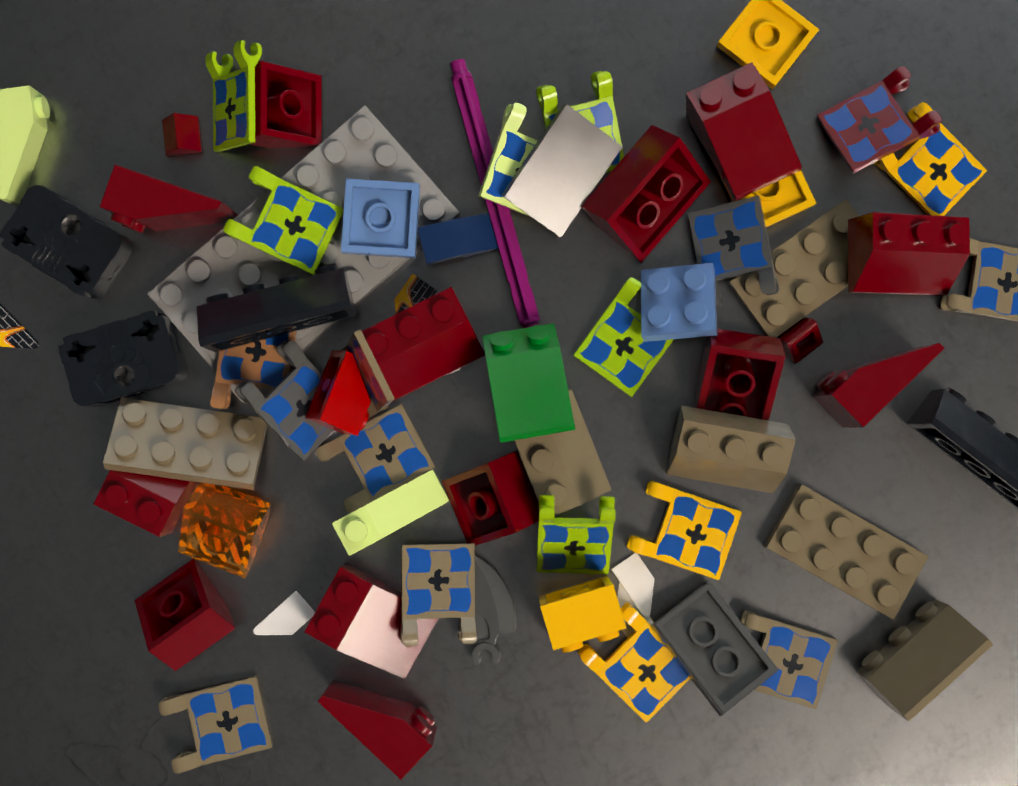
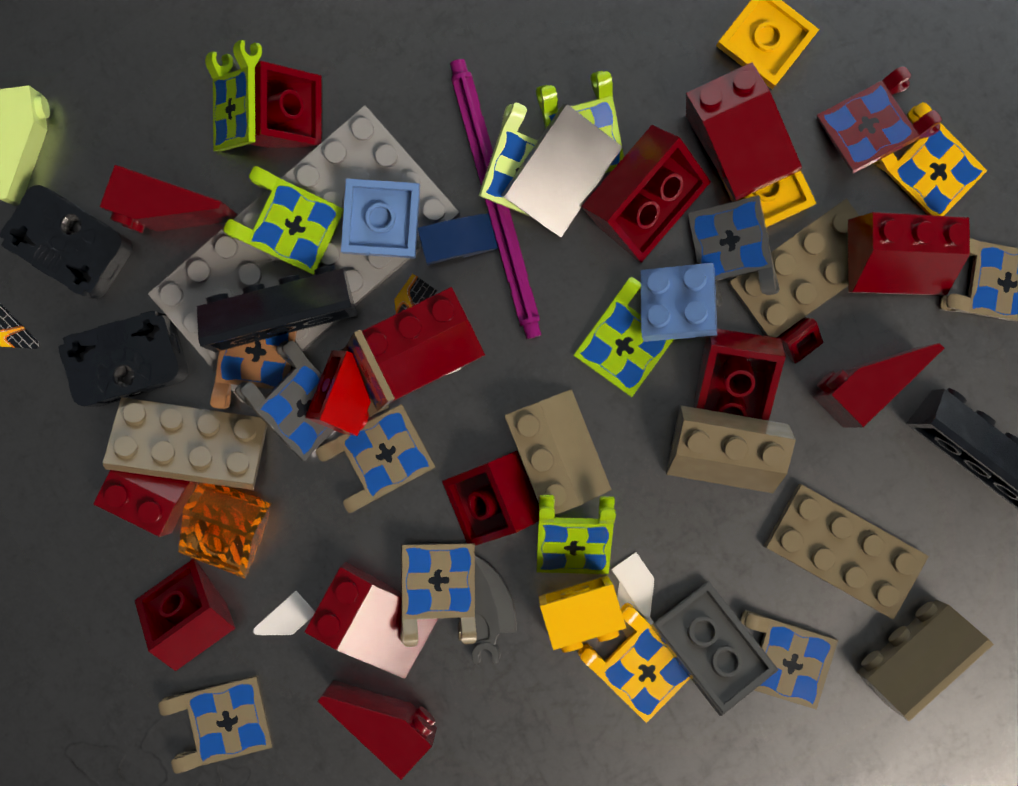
(181, 134): dark red slope -> none
(390, 512): yellowish green slope -> none
(528, 382): green slope -> none
(692, 533): yellow flag -> none

